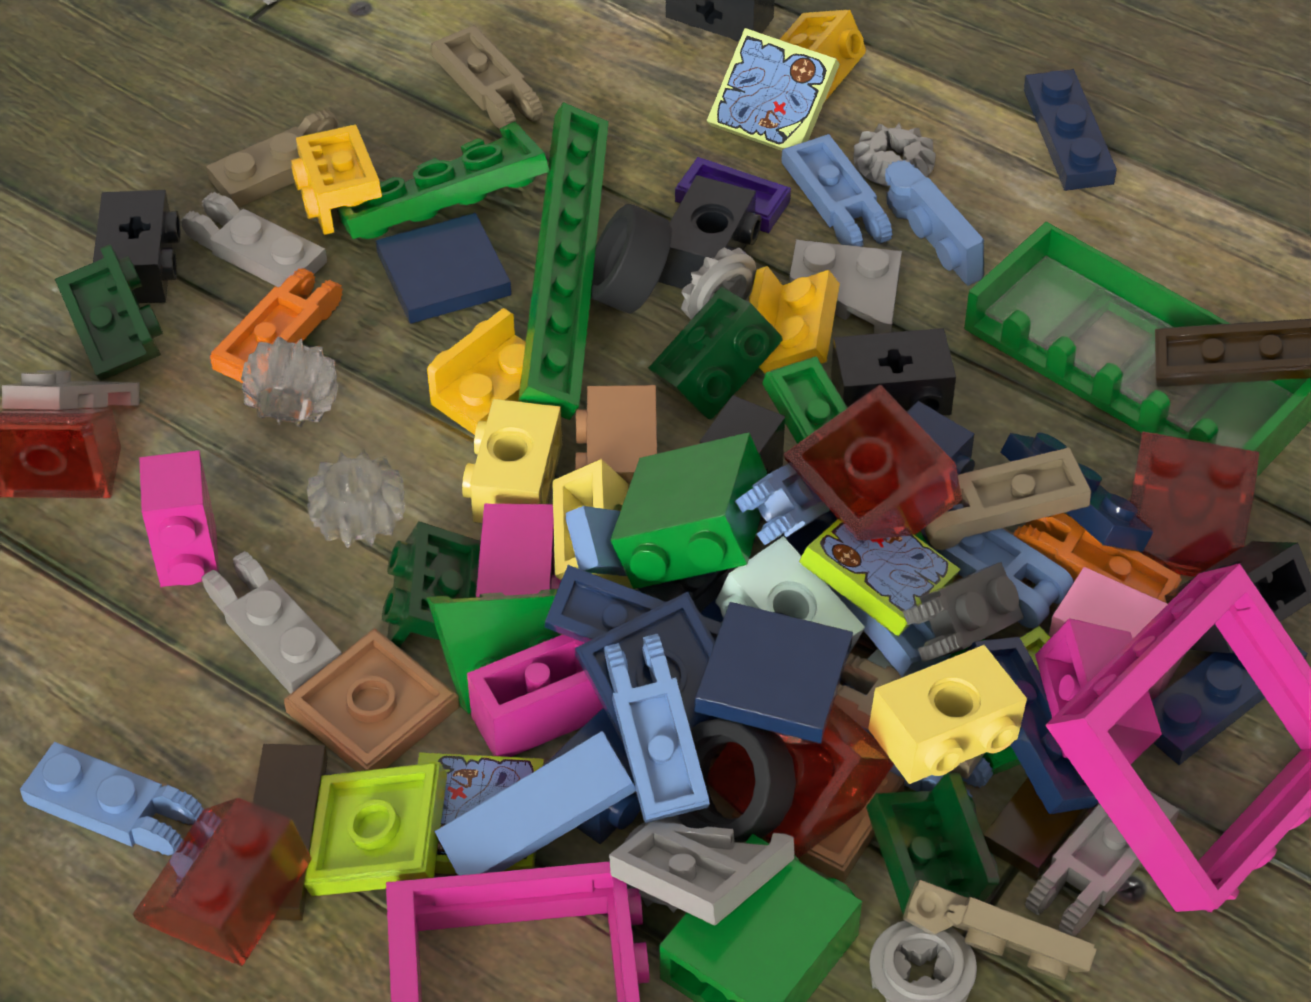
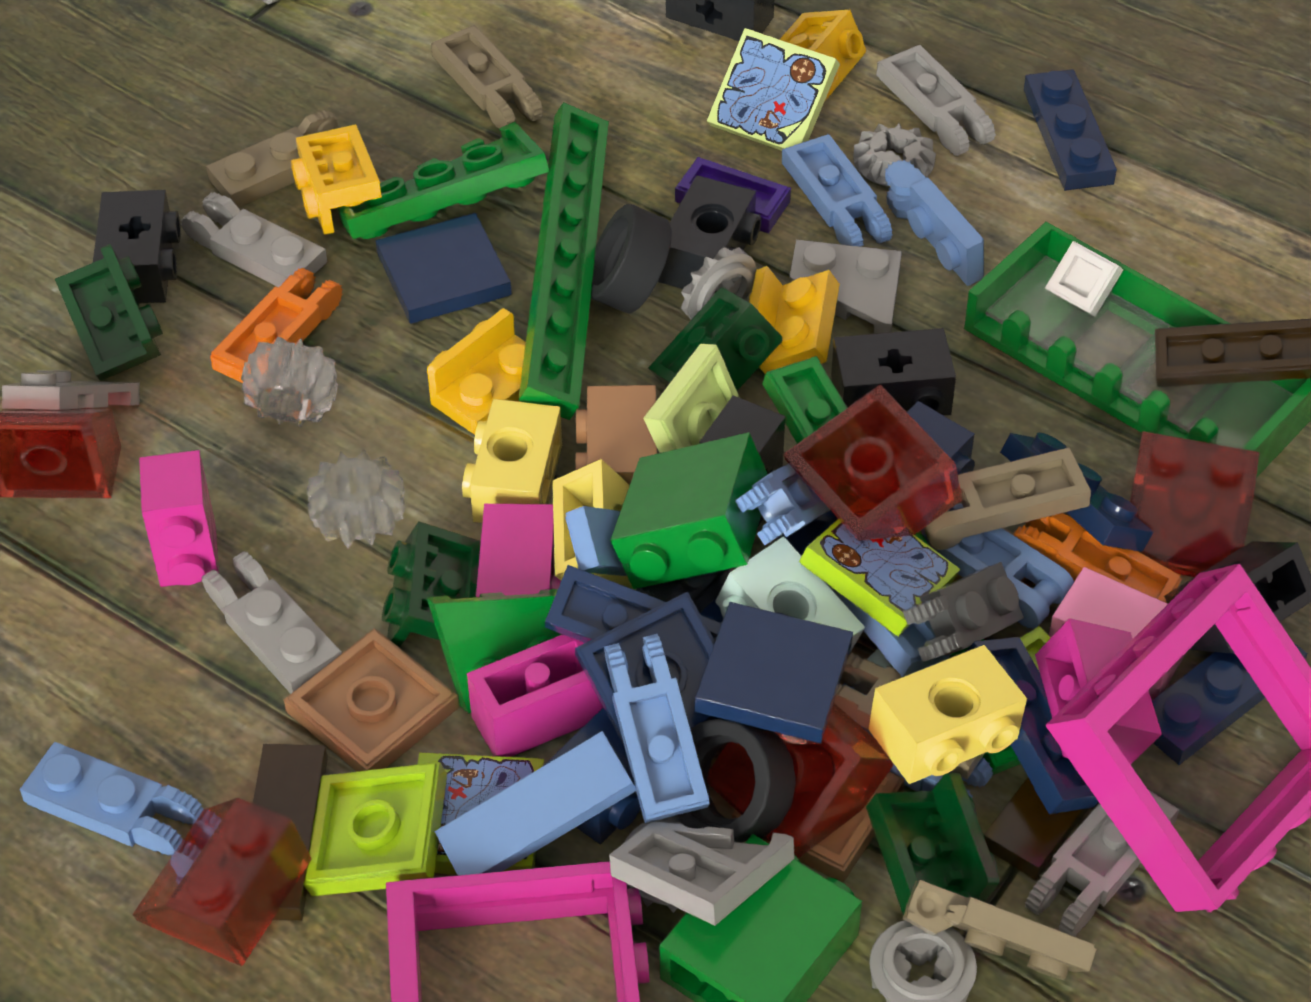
(691, 401): none -> yellowish green tile
(936, 98): none -> light grey hinge
(1084, 278): none -> white tile

